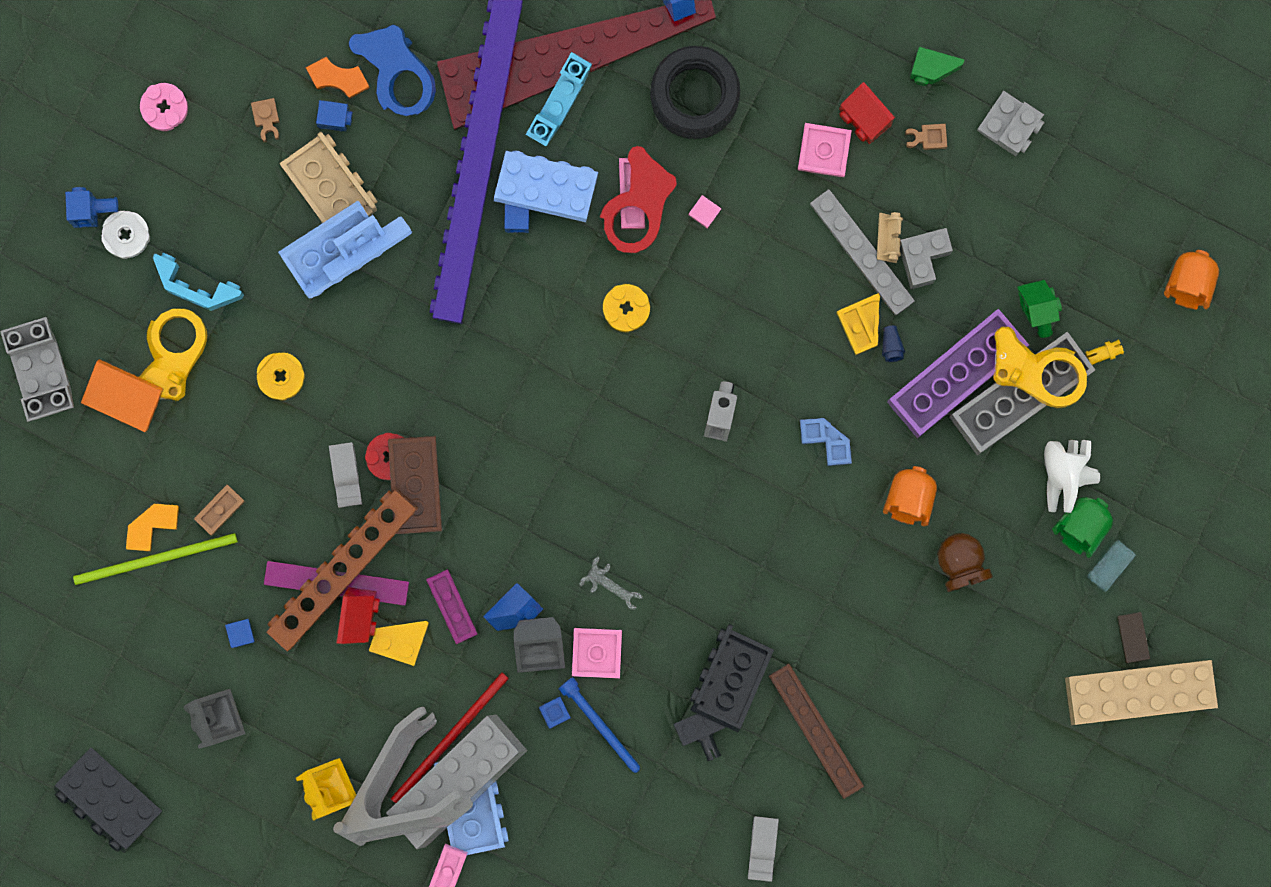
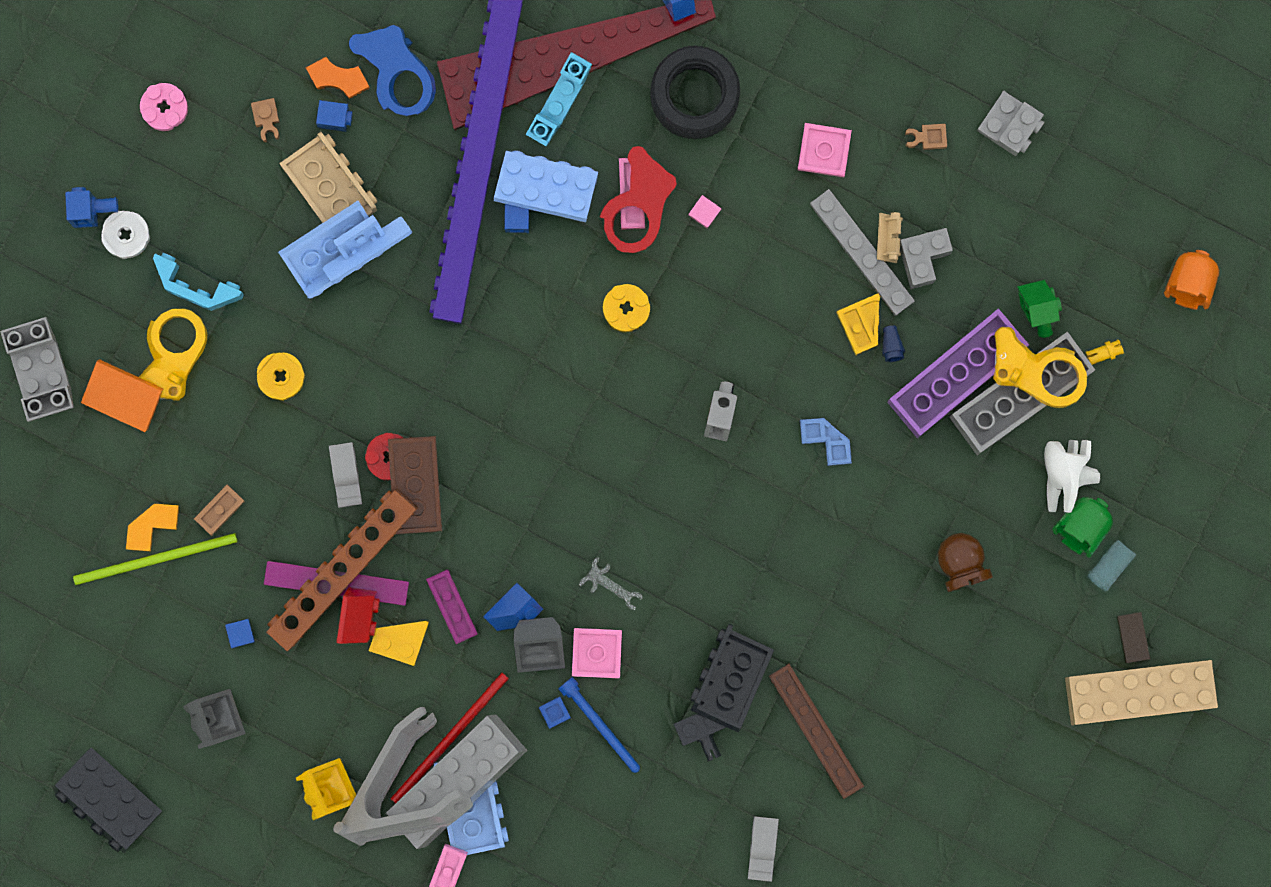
(866, 114): red slope -> none
(911, 496): orange cylinder -> none
(933, 66): green slope -> none

